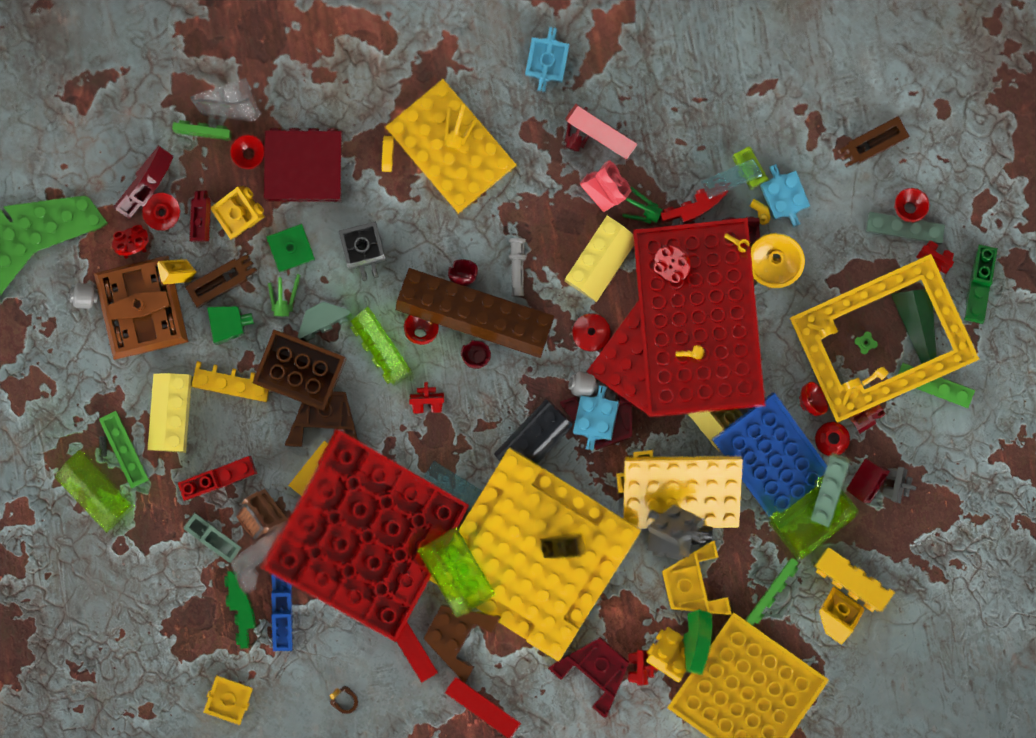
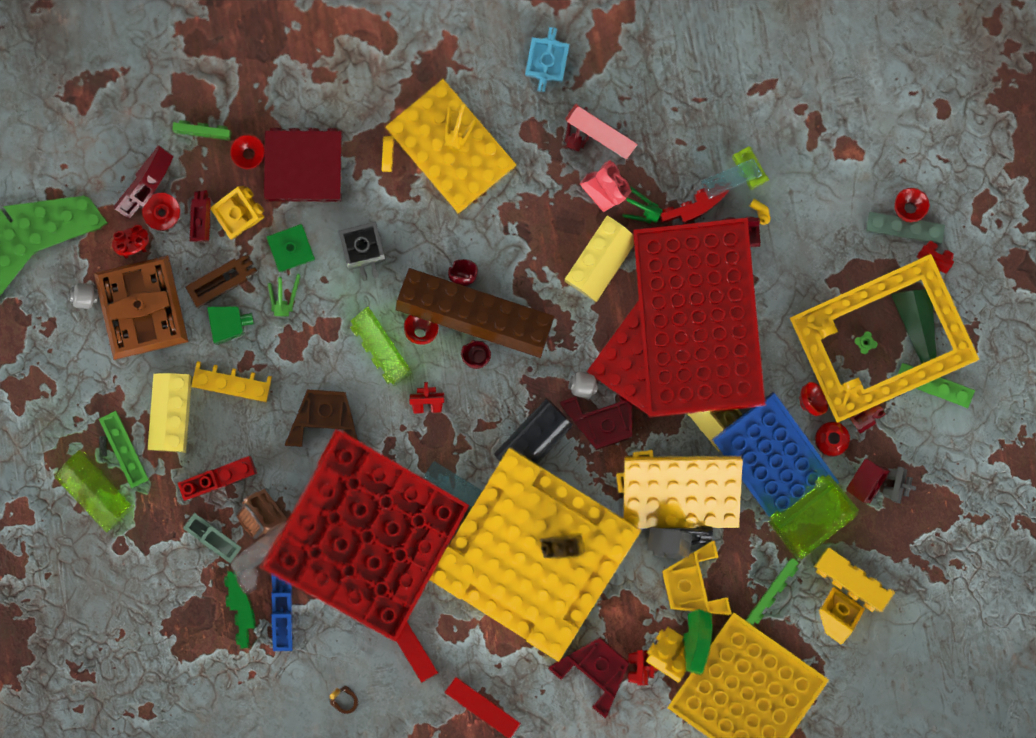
(176, 271): yellow slope -> none
(228, 700): yellow plate -> none
(229, 101): clear slope -> none
(299, 370): reddish brown slope -> none
(304, 475): yellow tile -> none
(321, 318): sand green slope -> none
(450, 632): reddish brown wing -> none
(456, 572): clear neon green slope -> none
(517, 256): light grey pin -> none
(591, 342): red dish -> none
(596, 418): medium azure plate -> none
(676, 525): dark grey plate -> none
(680, 267): plate -> none
(697, 353): yellow hand -> none
(737, 242): yellow hand -> none
(777, 271): yellow dish -> none
(784, 195): medium azure plate -> none
(830, 489): sand green plate -> none
(878, 139): reddish brown hinge -> none
(881, 373): yellow hand -> none
(980, 284): green slope -> none

